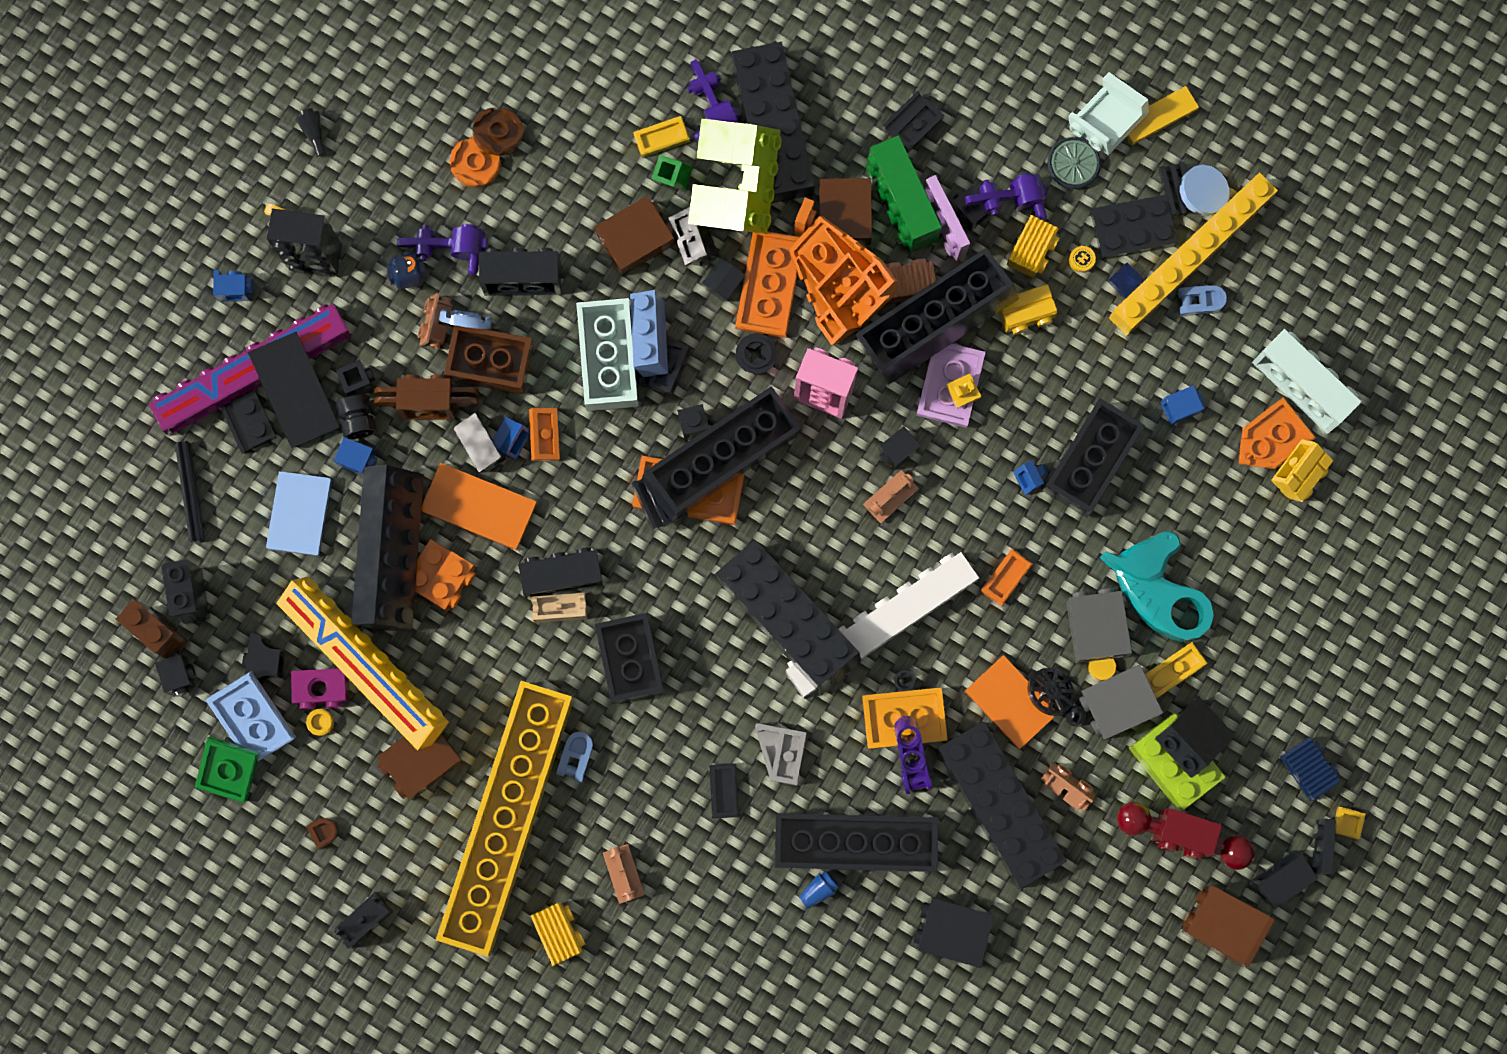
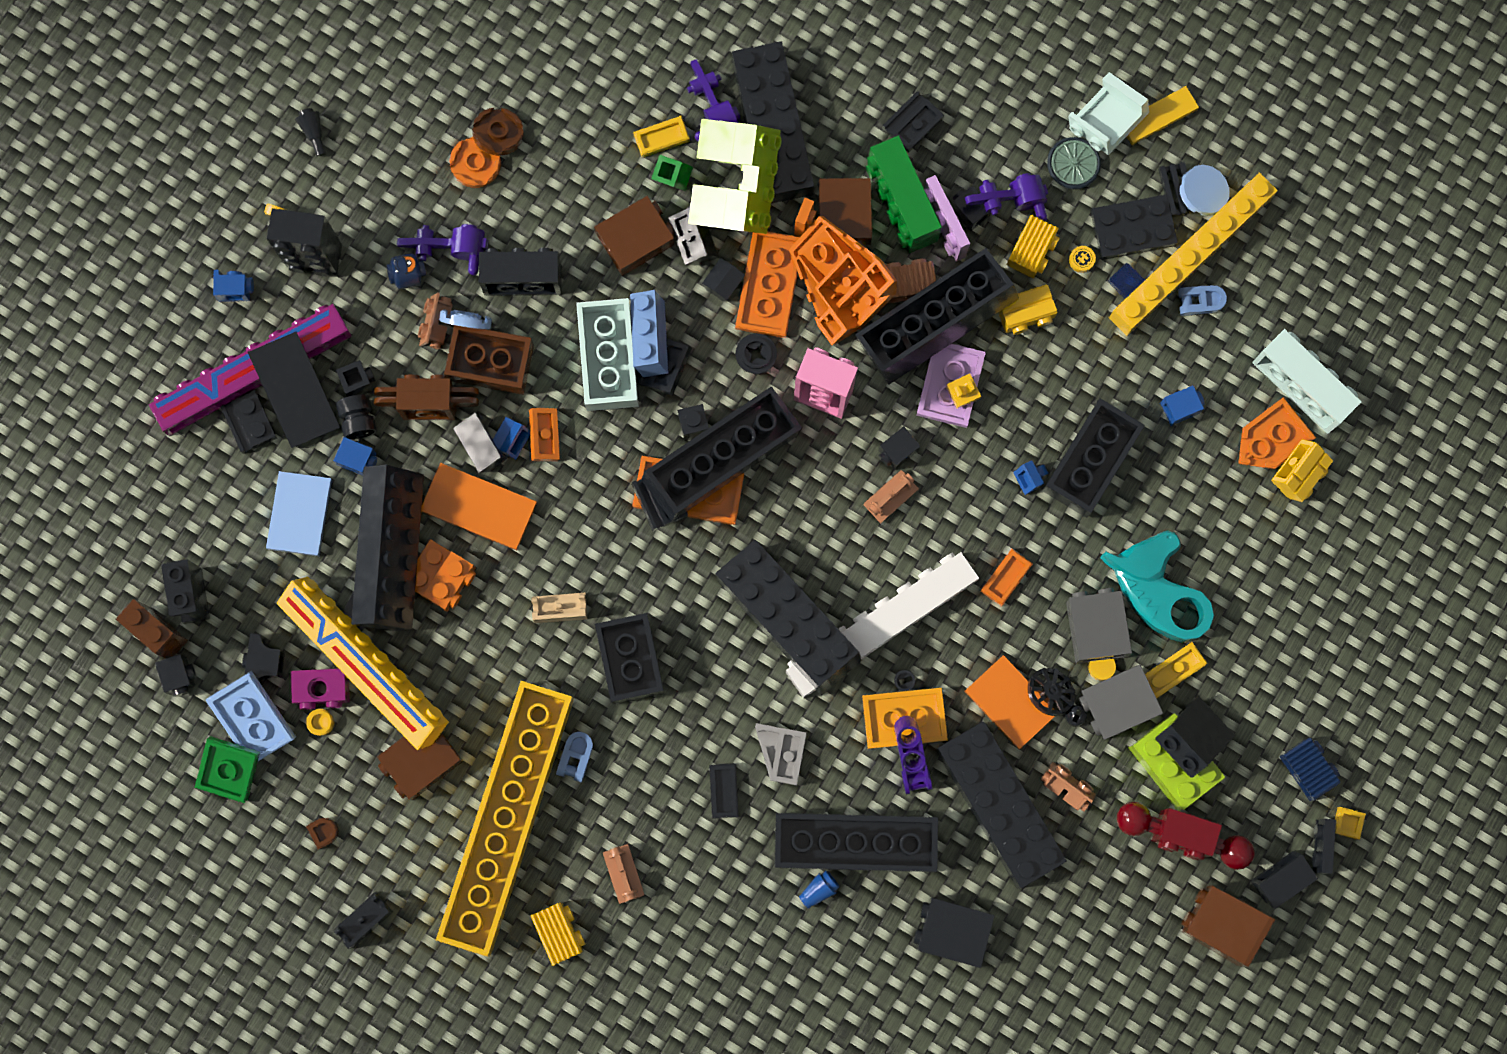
(189, 492): black axle -> none
(560, 572): black brick -> none

